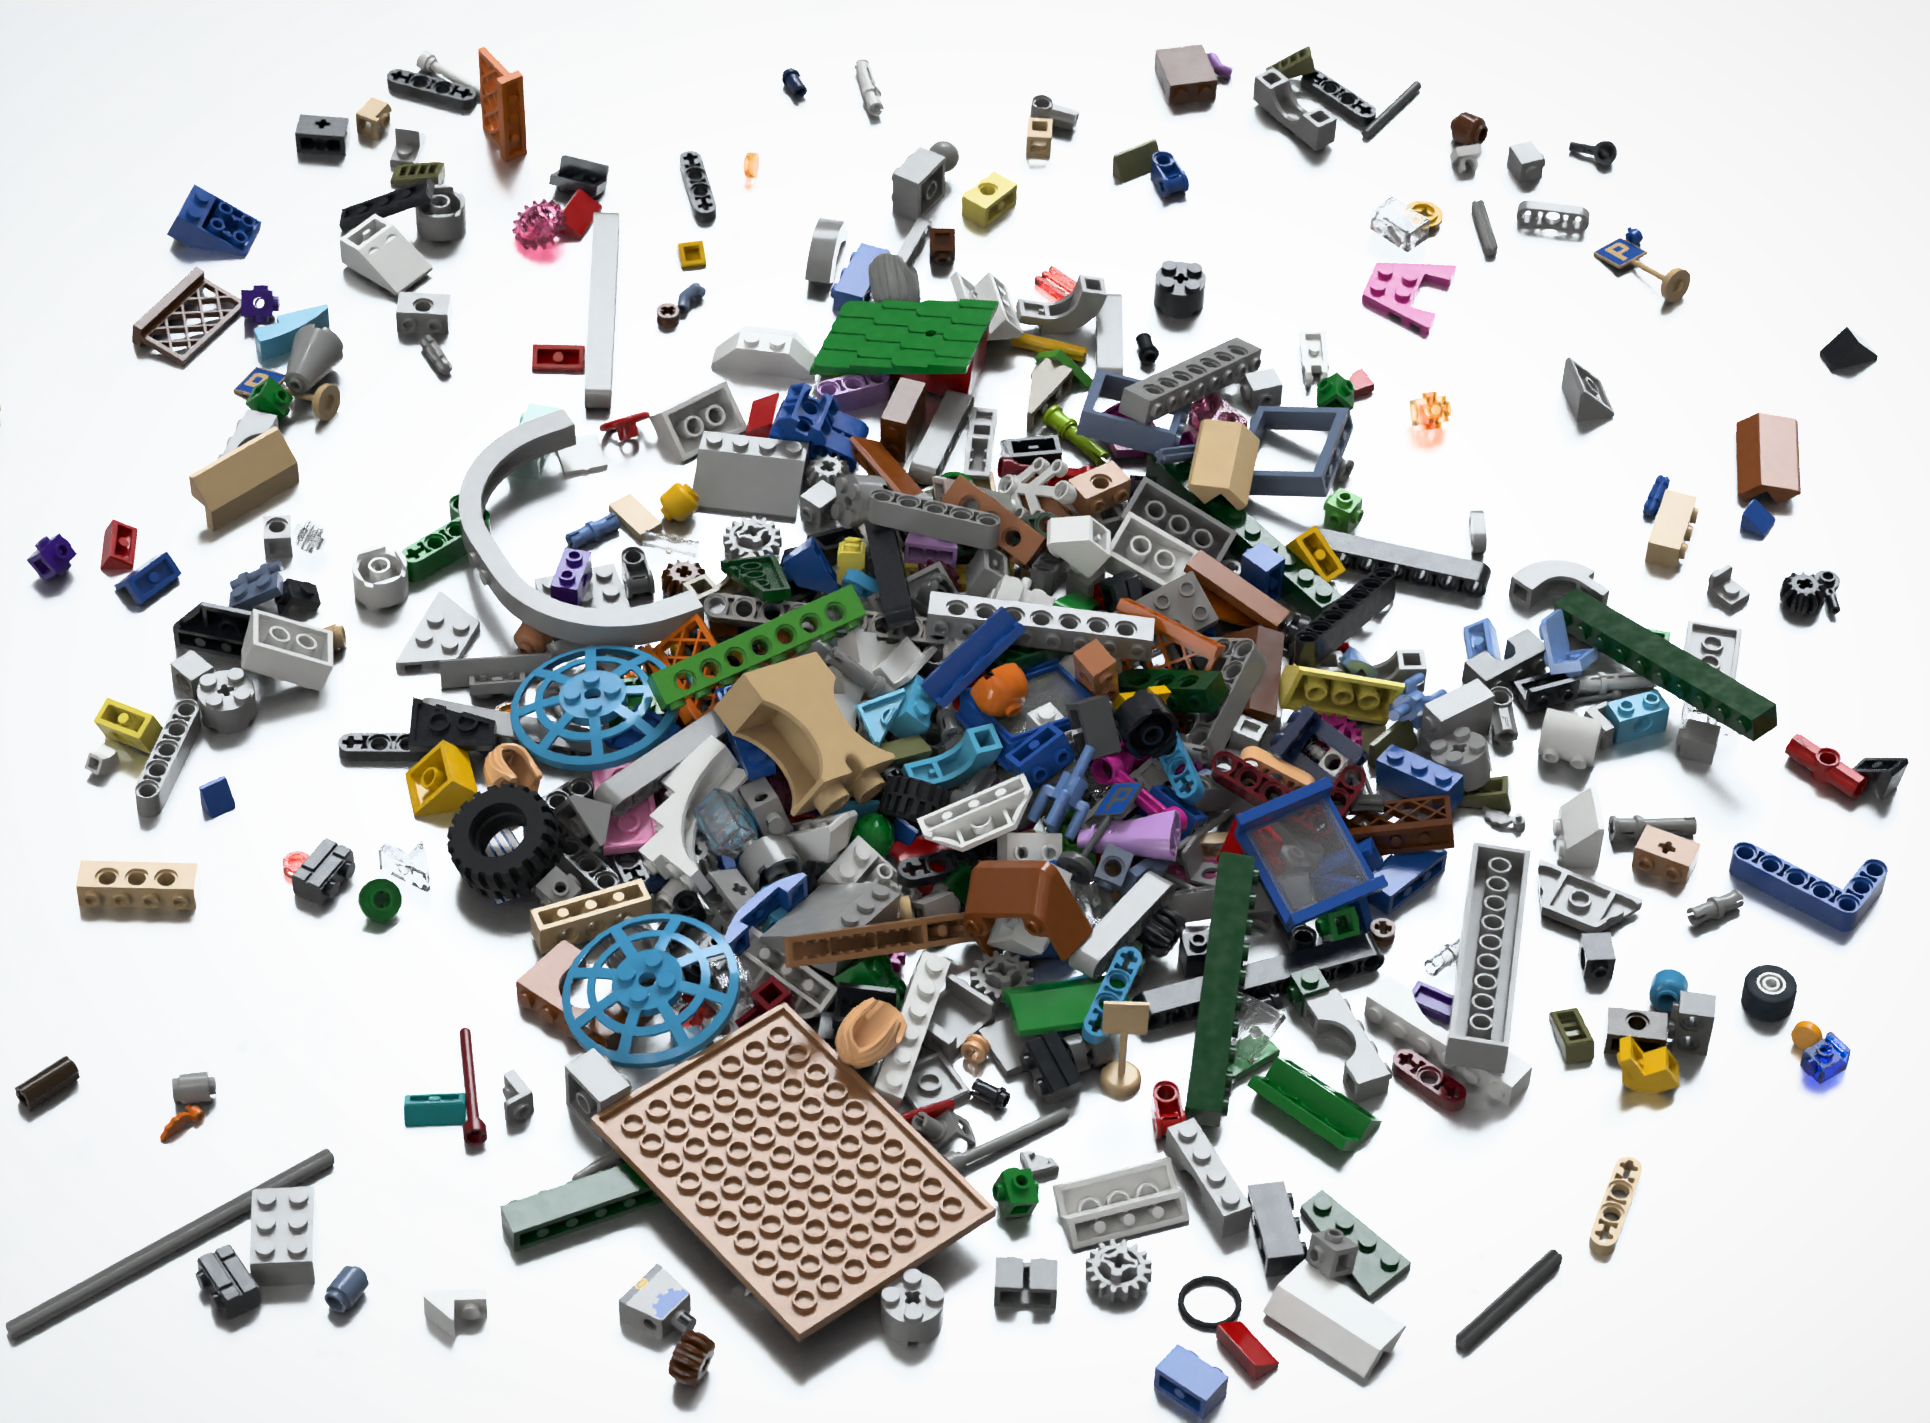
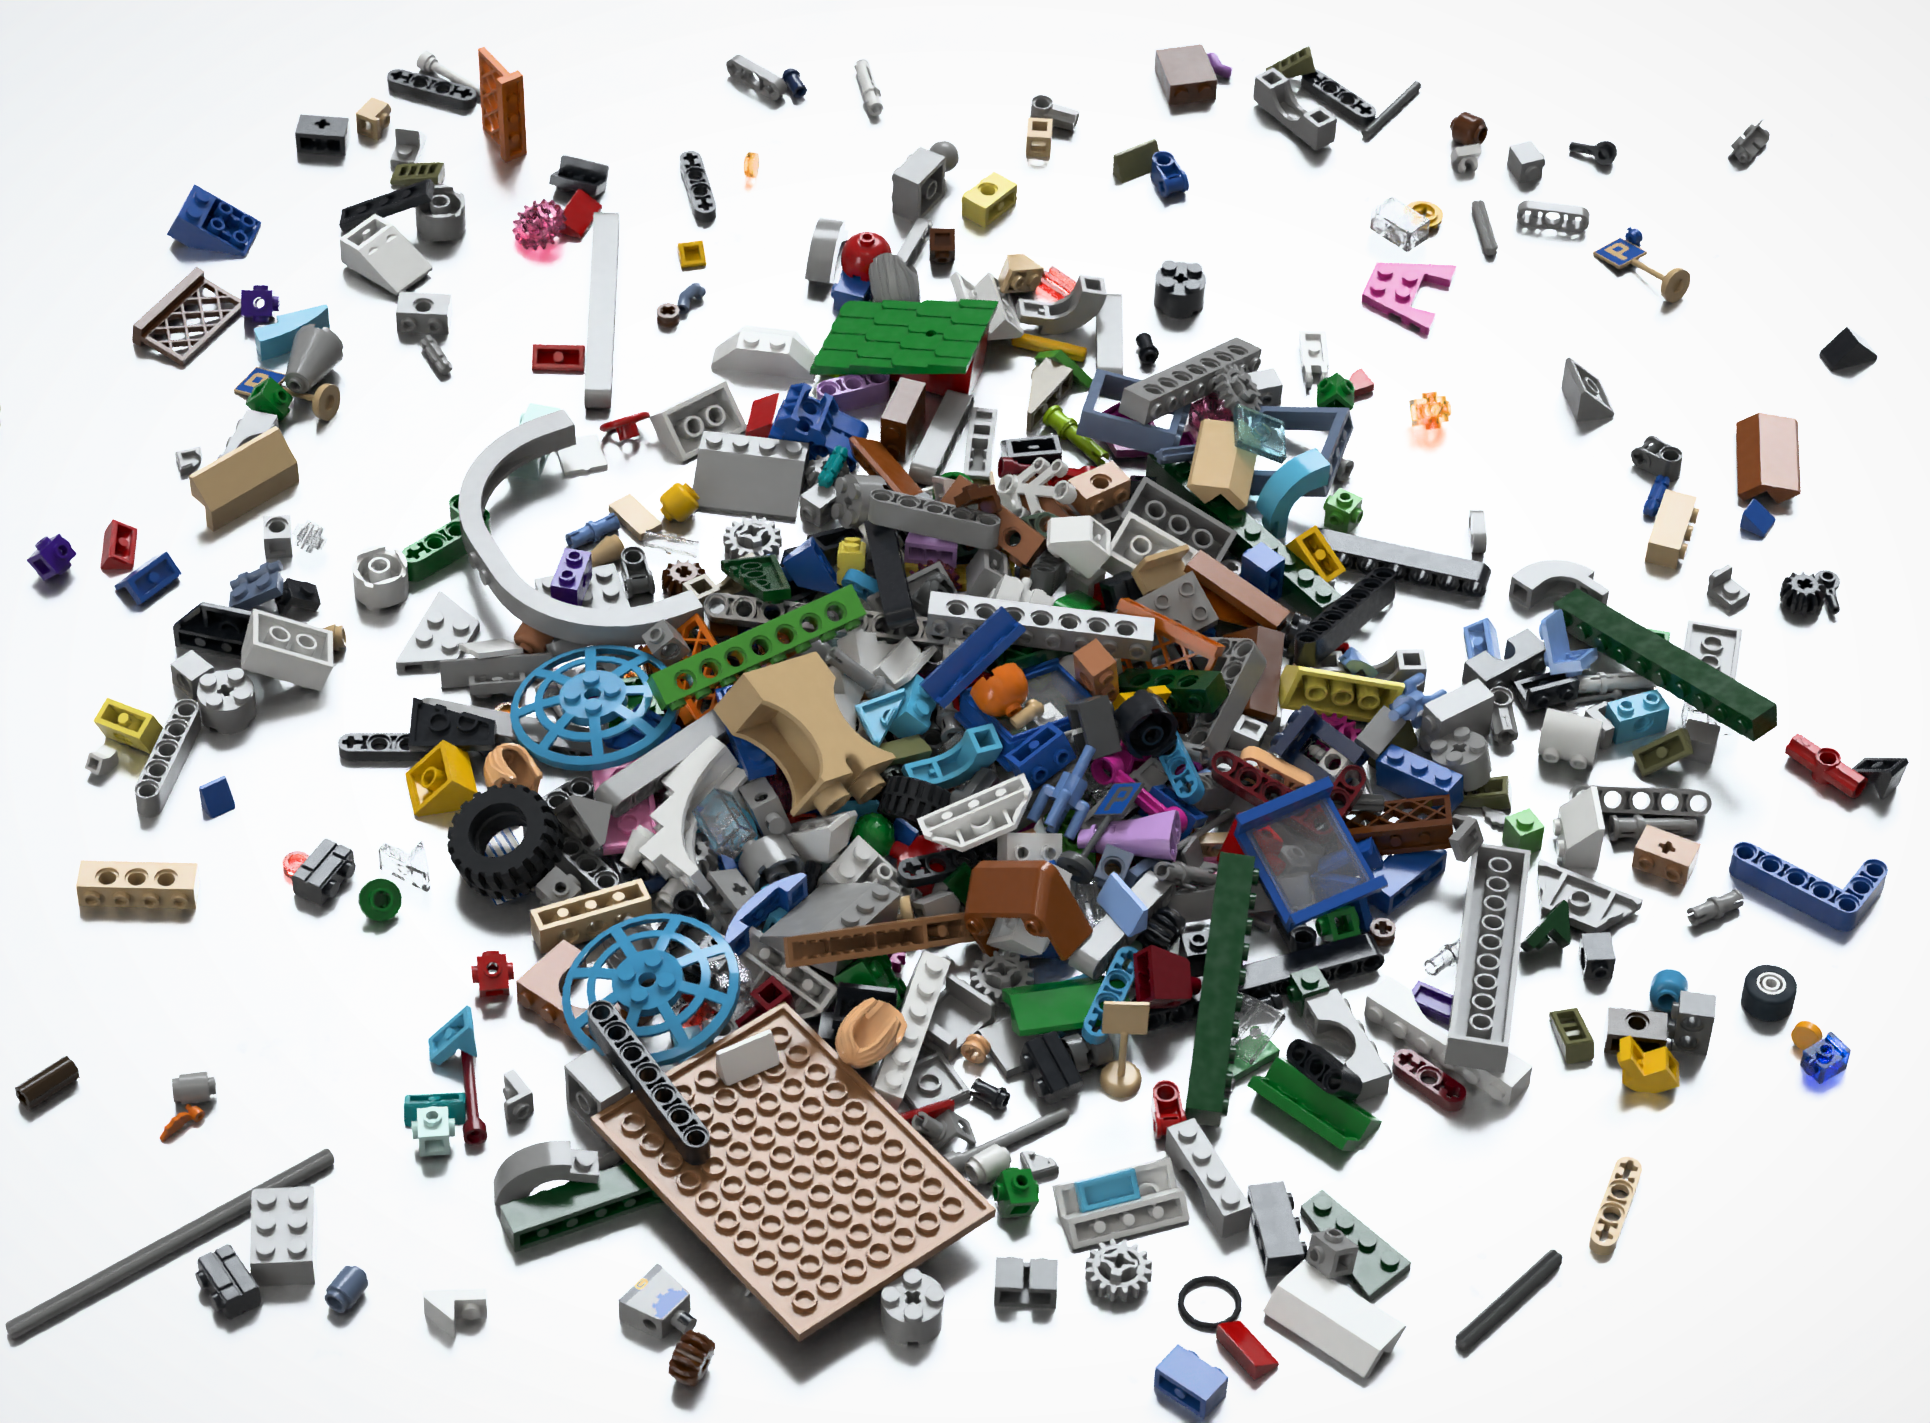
(188, 460): none -> light grey tile
(433, 1131): none -> light aqua brick
(453, 1035): none -> medium azure slope
(490, 648): none -> white piece
(492, 984): none -> red brick
(542, 1164): none -> light grey arch
(607, 551): none -> tan cone
(637, 839): none -> white cone
(649, 1082): none -> black beam
(666, 643): none -> light grey brick
(744, 70): none -> light grey beam
(747, 1058): none -> white slope
(832, 466): none -> teal axle
(860, 251): none -> red cylinder
(984, 496): none -> reddish brown bracket
(988, 1164): none -> white brick
(1019, 274): none -> tan slope
(1032, 711): none -> tan arm
(1107, 1190): none -> medium azure tile
(1123, 906): none -> light blue slope
(1160, 569): none -> tan panel
(1163, 978): none -> dark red torso
(1181, 873): none -> light grey pin
(1236, 388): none -> light grey gear
(1259, 433): none -> clear light blue tile
(1287, 486): none -> medium azure arch
(1324, 1069): none -> black beam
(1379, 733): none -> light grey tile
(1466, 837): none -> light grey bracket
(1523, 831): none -> bright green brick
(1555, 925): none -> dark green slope
(1654, 800): none -> light grey beam
(1659, 458): none -> dark grey piece
(1663, 752): none -> olive slope
(1754, 140): none -> light grey hinge

